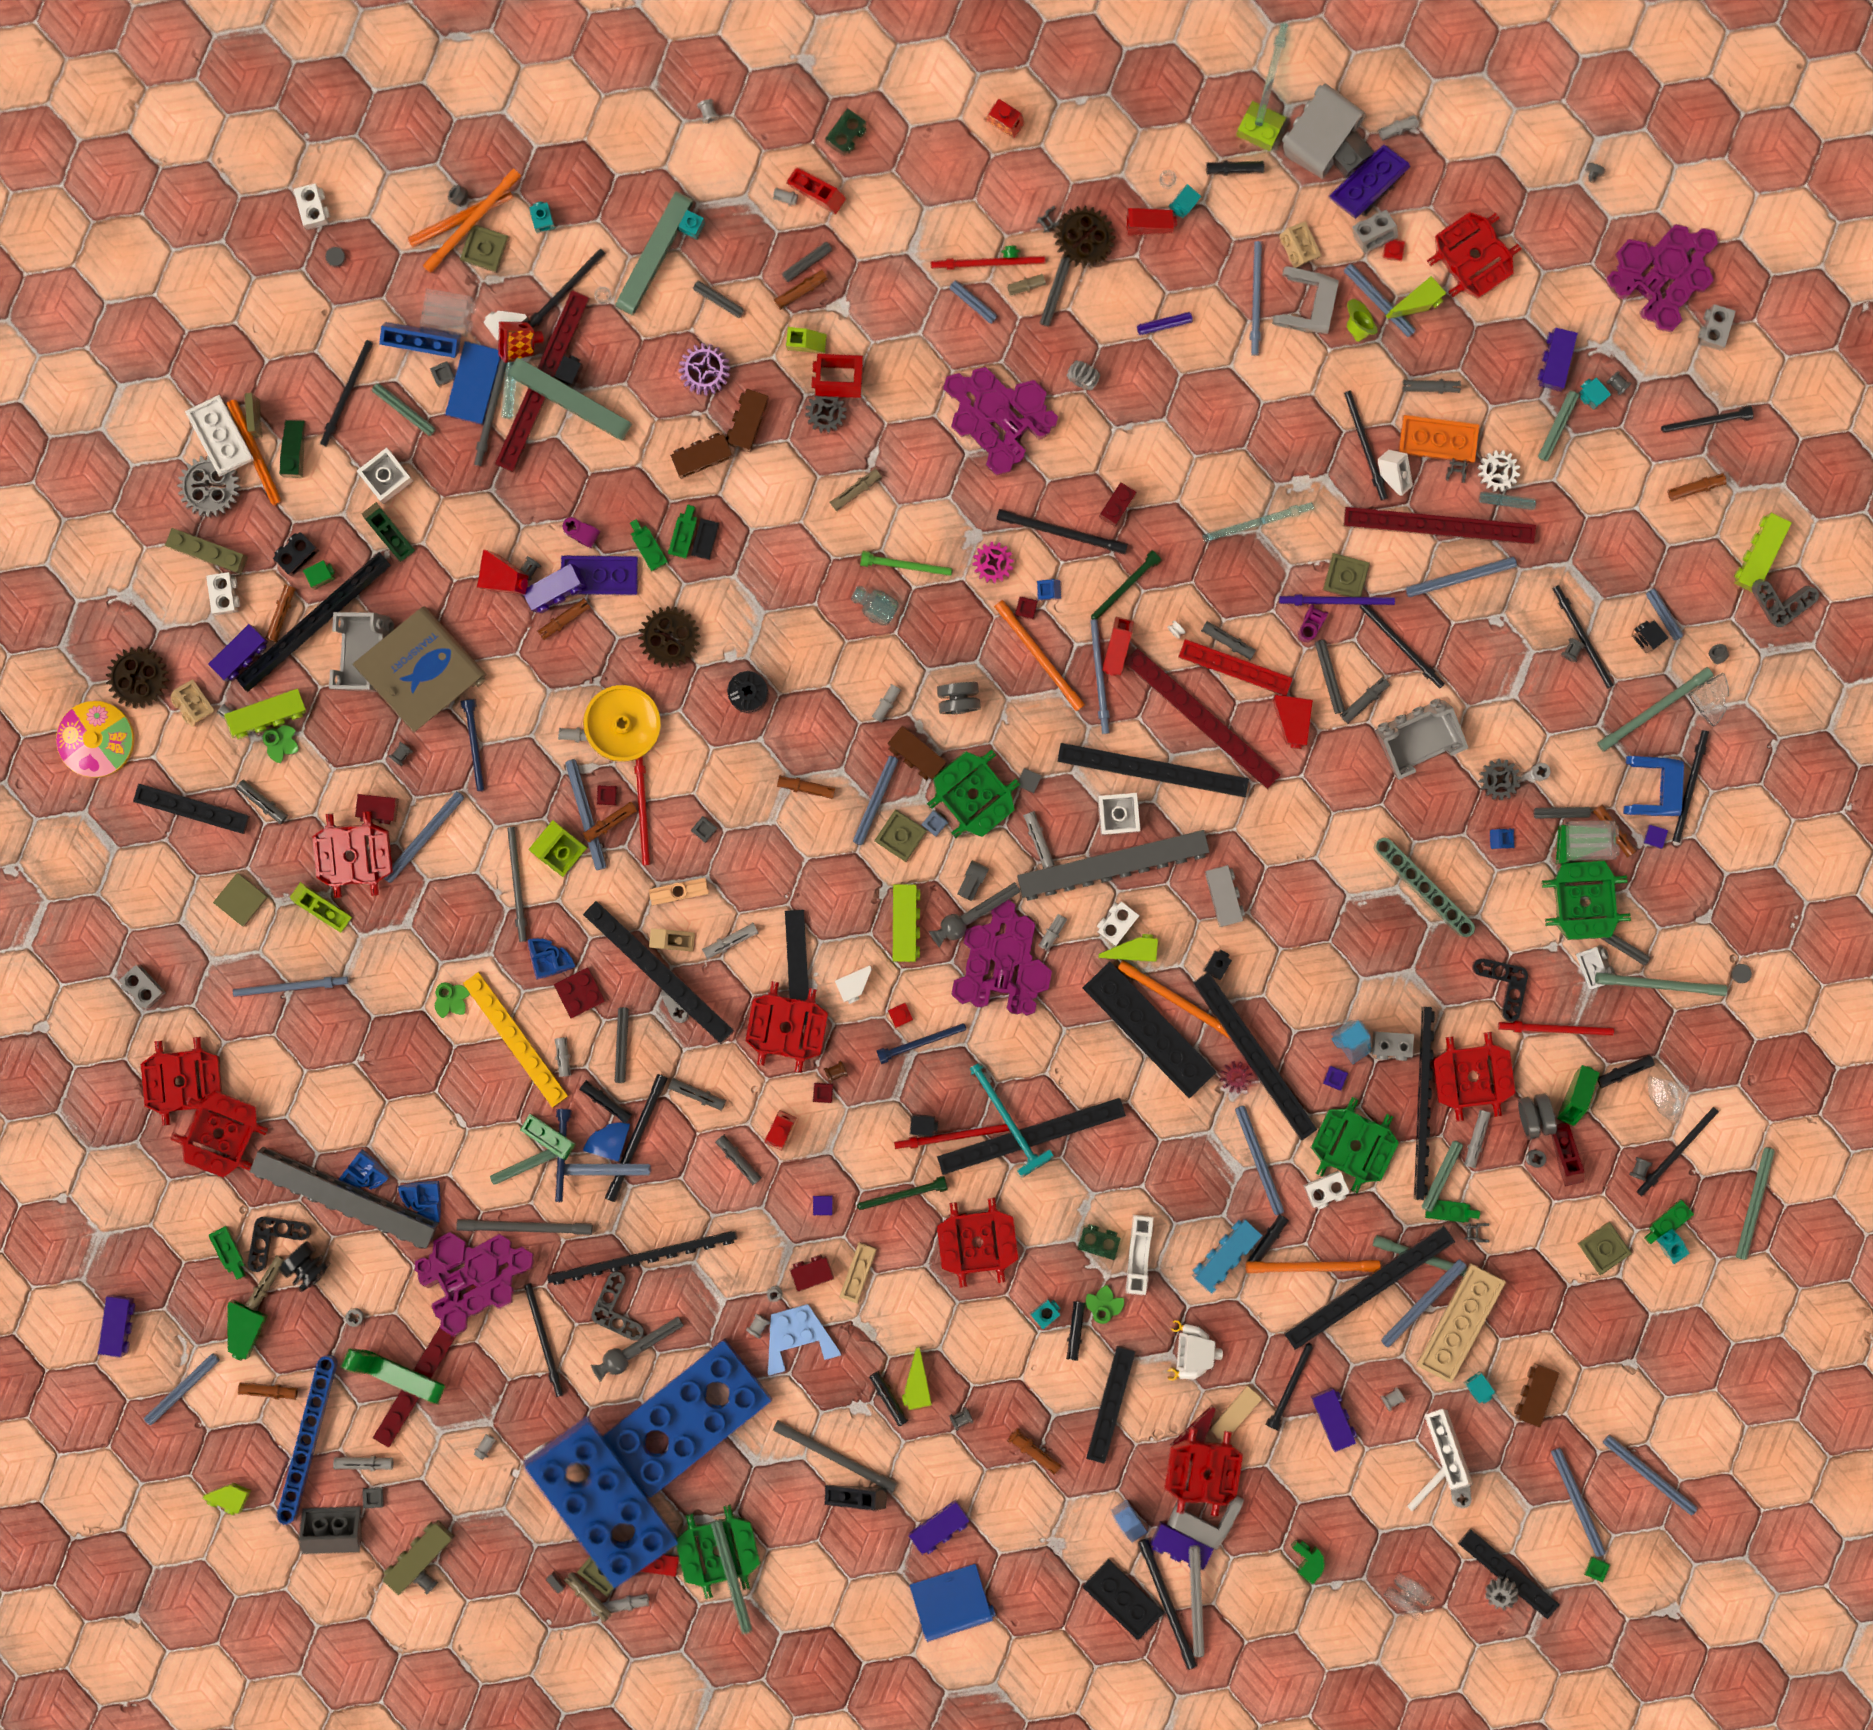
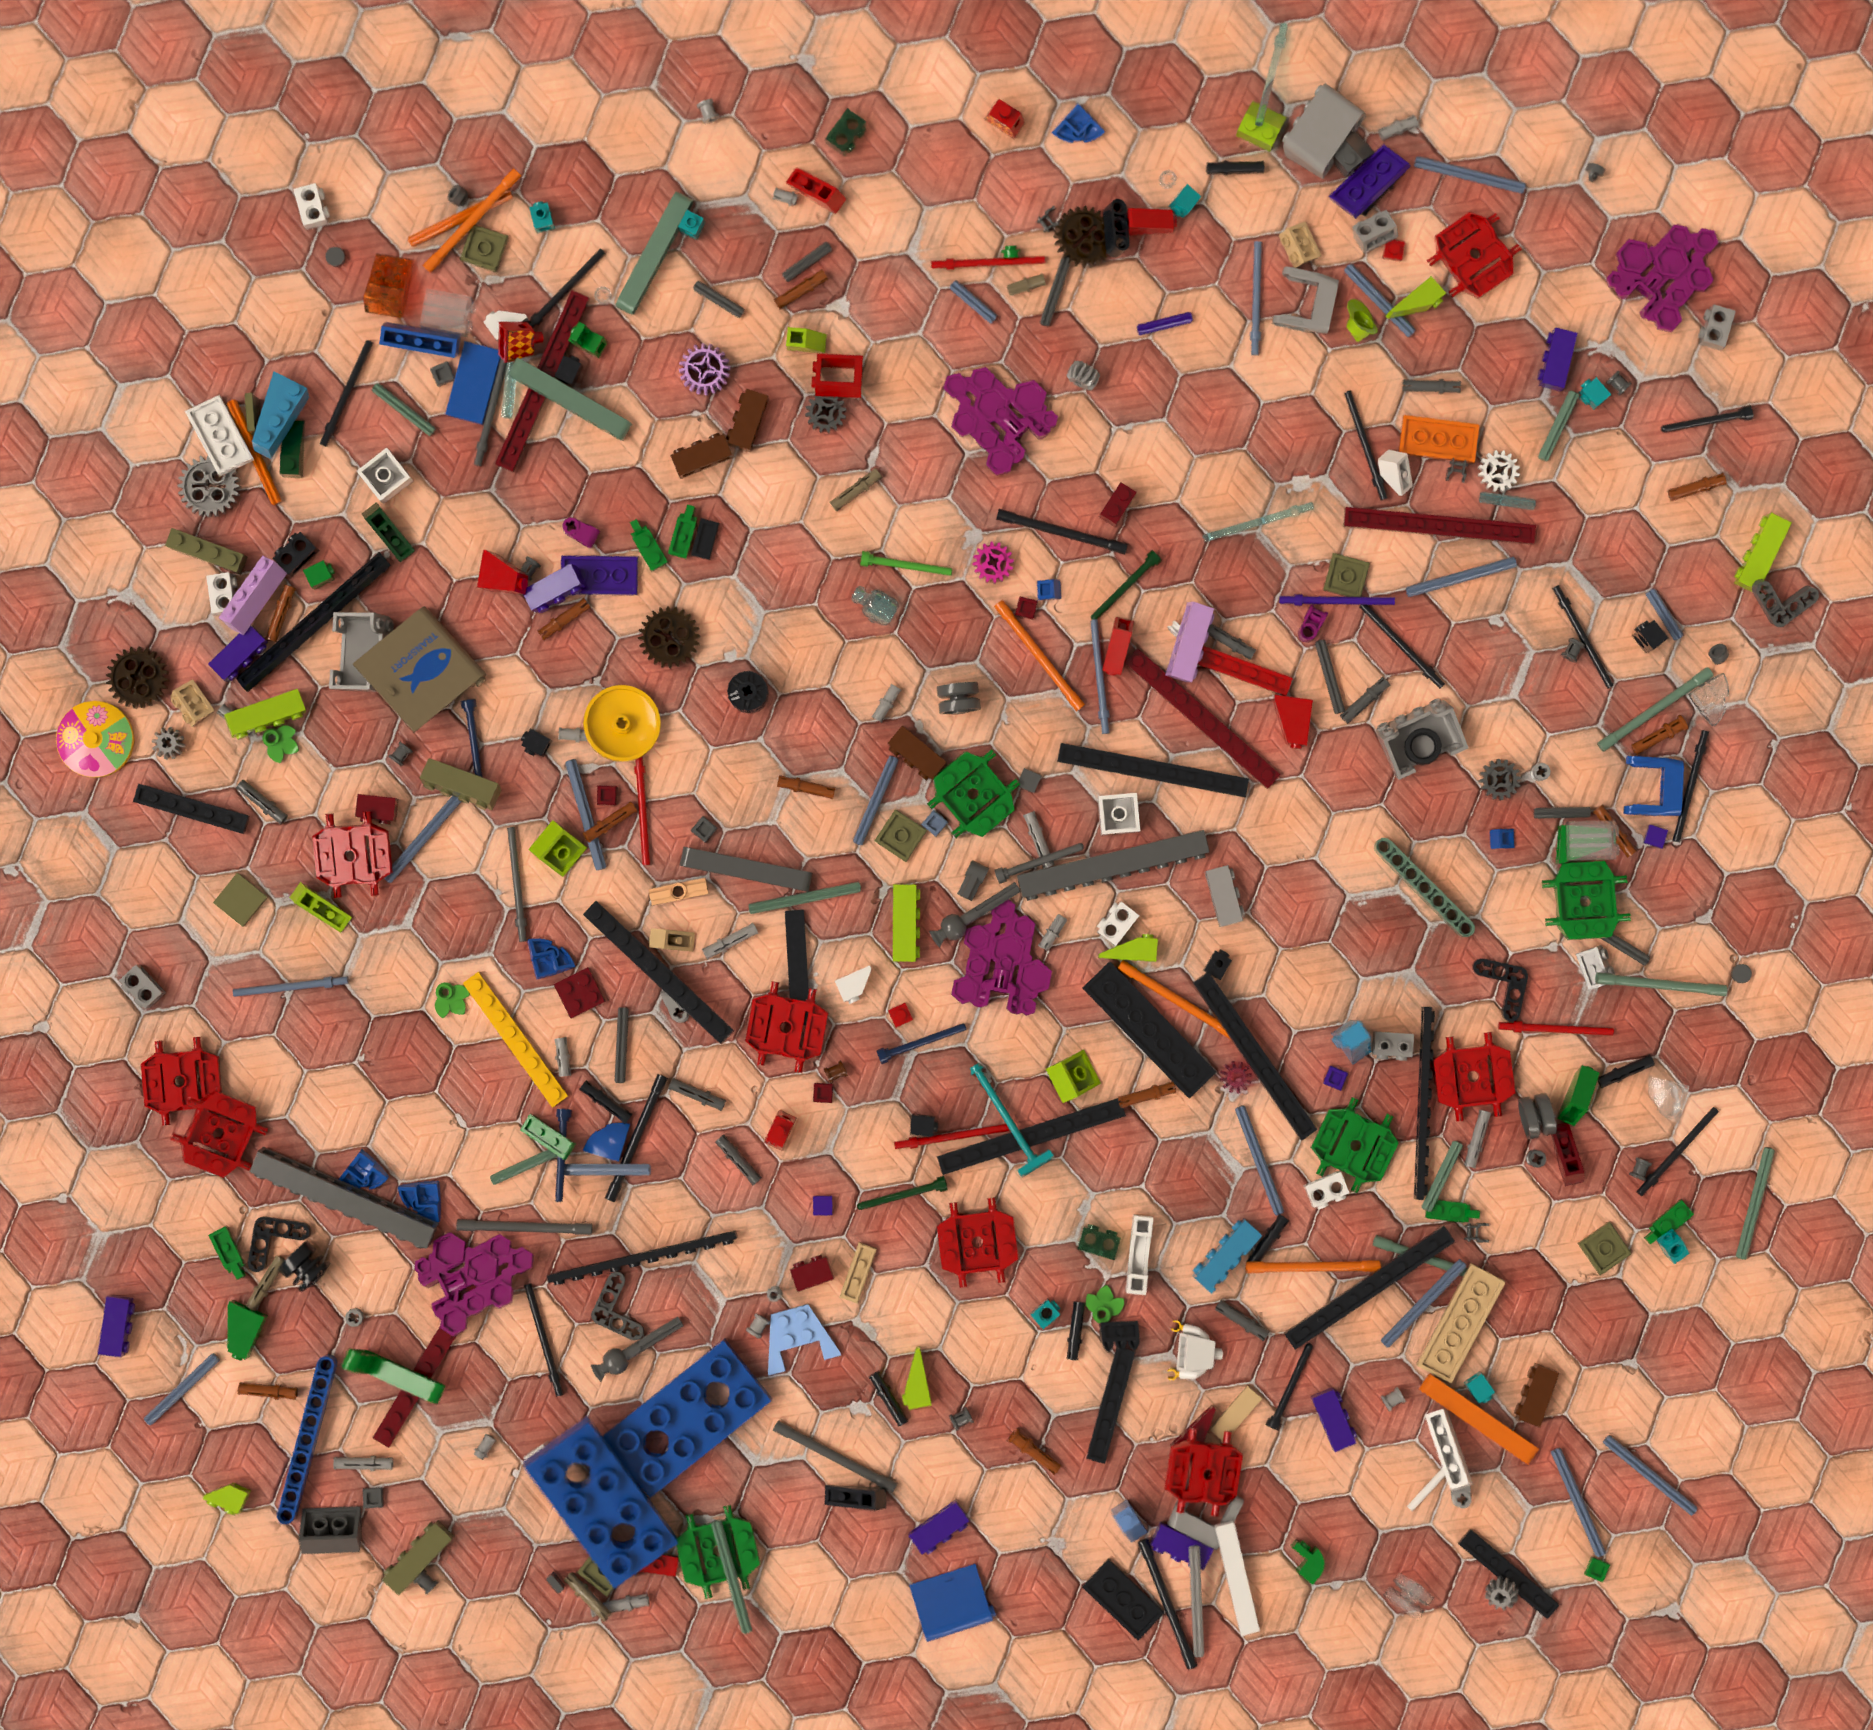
(162, 746): none -> light grey gear
(252, 595): none -> lavender brick
(279, 412): none -> dark azure wedge
(388, 286): none -> clear orange slope
(460, 784): none -> olive brick
(535, 743): none -> black brick
(587, 340): none -> green brick
(746, 869): none -> dark grey beam
(804, 897): none -> sand green axle
(1003, 873): none -> dark grey piece
(1073, 1076): none -> lime slope
(1078, 126): none -> blue brick
(1116, 217): none -> black beam
(1120, 1334): none -> black plate
(1154, 1092): none -> dark orange pin
(1190, 641): none -> lavender brick
(1237, 1578): none -> white tile
(1245, 1322): none -> dark grey pin
(1437, 746): none -> black tyre
(1469, 174): none -> sand blue axle
(1478, 1419): none -> orange beam
(1667, 731): none -> dark orange pin

